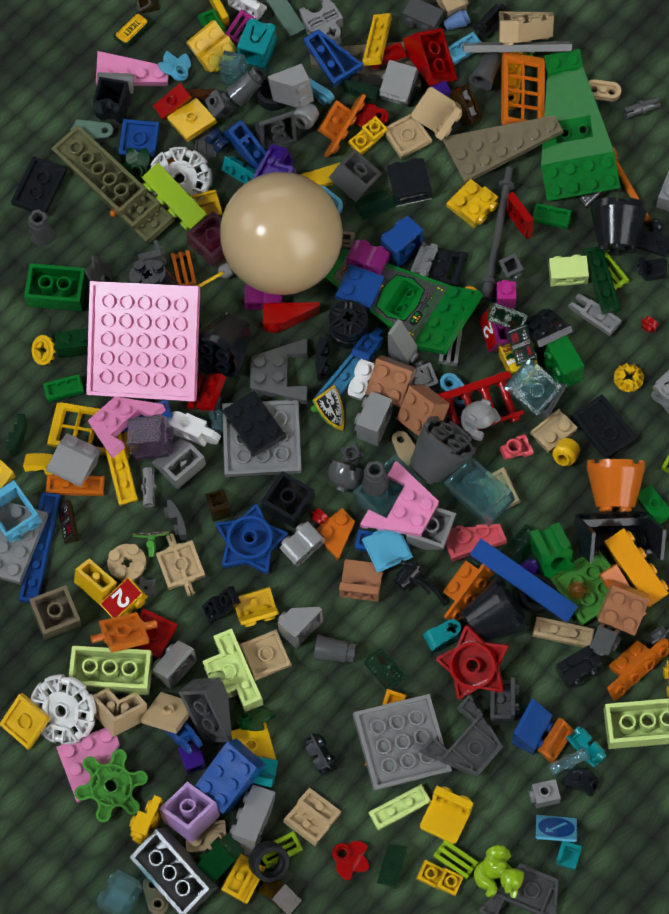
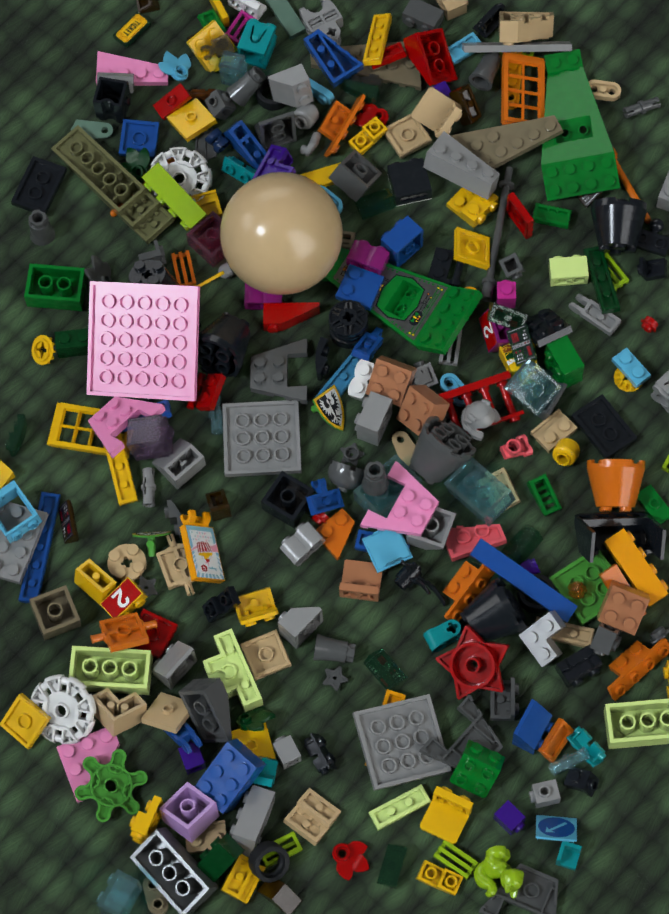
(37, 462): yellow slope -> none
(63, 388): green plate -> none
(74, 460): light grey slope -> none
(91, 487): orange tile -> none
(192, 429): white piece -> none
(201, 548): none -> tile
(218, 46): none -> clear smoke plate
(249, 527): blue plate -> none
(254, 423): black plate -> none
(286, 751): none -> light grey brick
(313, 143): none -> light grey arm
(324, 499): none -> blue plate
(334, 673): none -> dark grey plate
(398, 83): light grey piece -> none
(401, 344): light grey slope -> none
(423, 259): light grey hinge -> none
(457, 20): medium blue cone -> none
(461, 166): none -> light grey wedge
(471, 248): none -> yellow plate
(477, 769): none -> green bracket
(509, 818): none -> dark purple brick
(538, 498): none -> green slope
(539, 639): none -> light grey brick
(552, 550): green piece -> none
(631, 367): none -> medium azure plate

